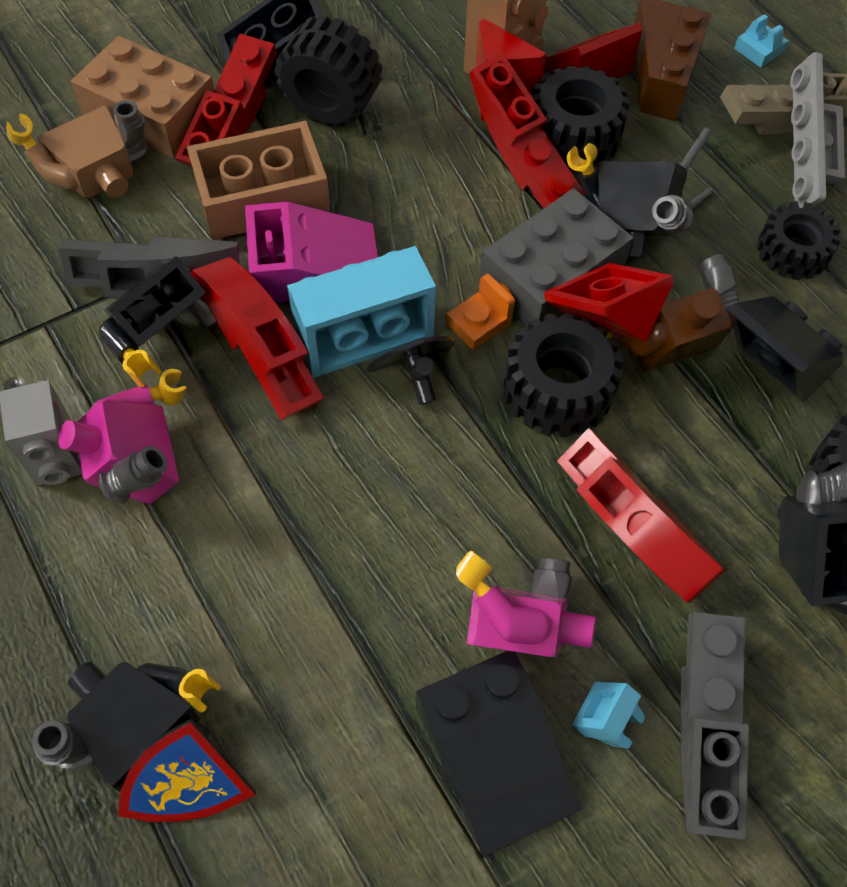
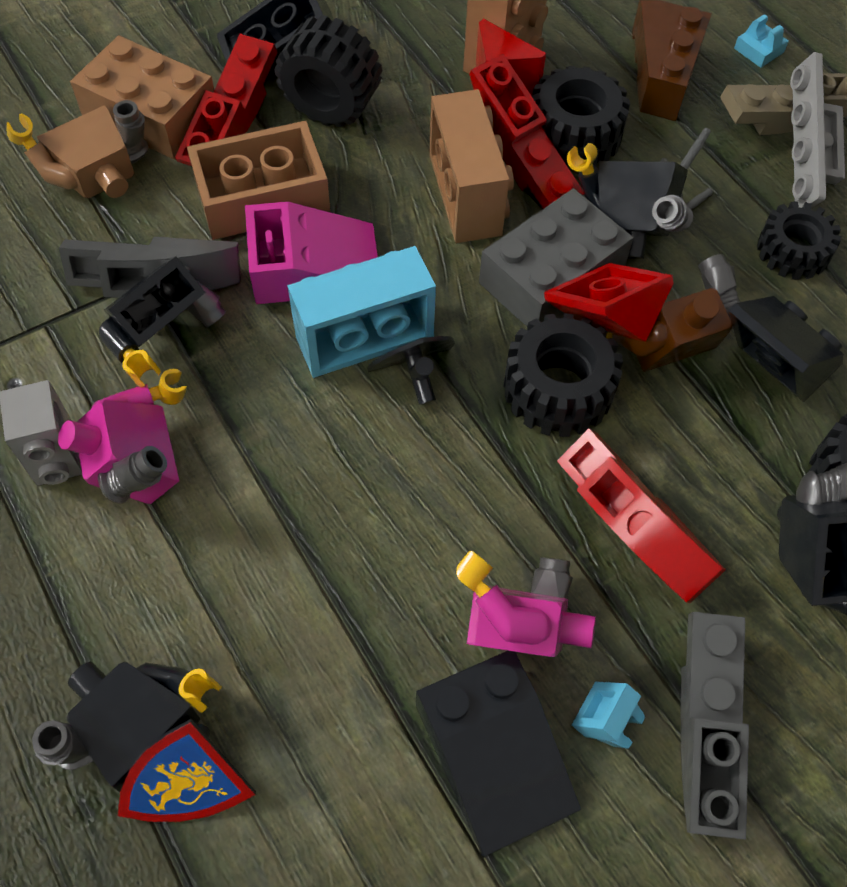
(262, 332): red slope -> none
(469, 165): none -> medium nougat brick
(483, 313): orange bracket -> none
(608, 52): red slope -> none

